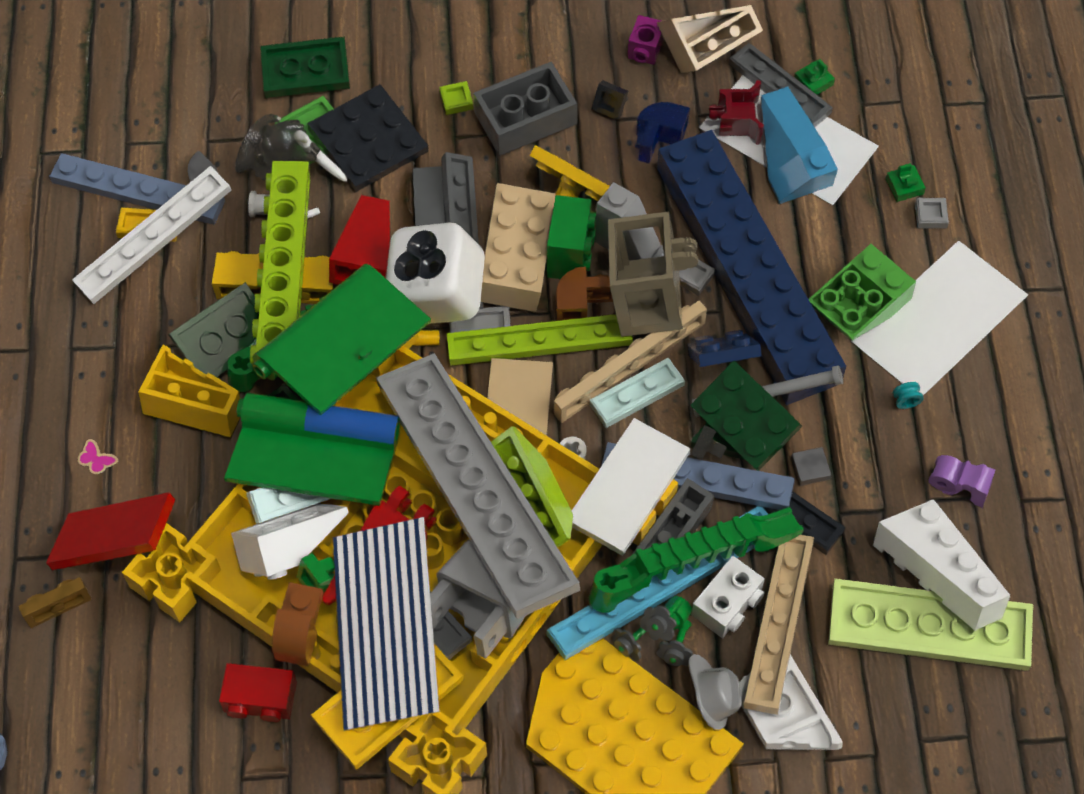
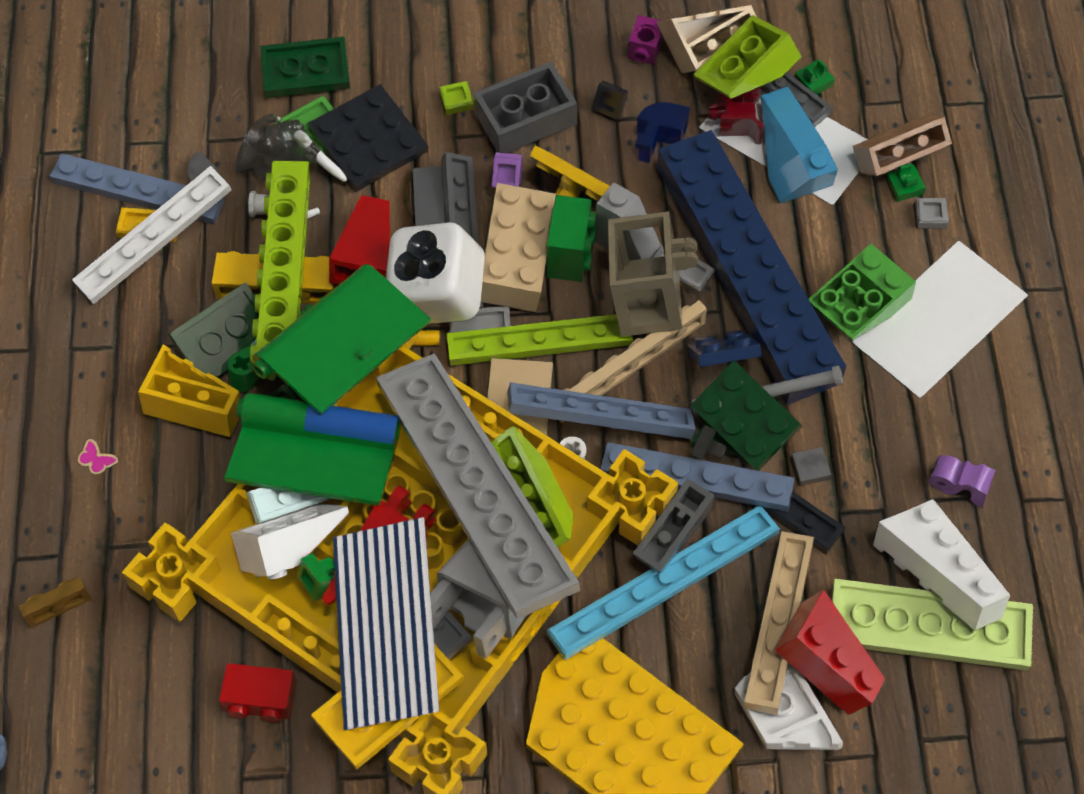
(111, 531): red tile -> none
(295, 624): dark orange brick -> none
(507, 169): none -> medium lavender leg
(577, 290): dark orange brick -> none
(600, 410): none -> sand blue plate
(628, 486): white tile -> none
(635, 573): green piece -> none
(637, 392): light aqua tile -> none
(660, 624): dark grey plant -> none
(716, 691): light grey piece -> none
(728, 597): white brick -> none
(749, 59): none -> lime slope
(830, 654): none -> red wedge
(902, 145): none -> medium nougat brick
(908, 395): teal bush -> none

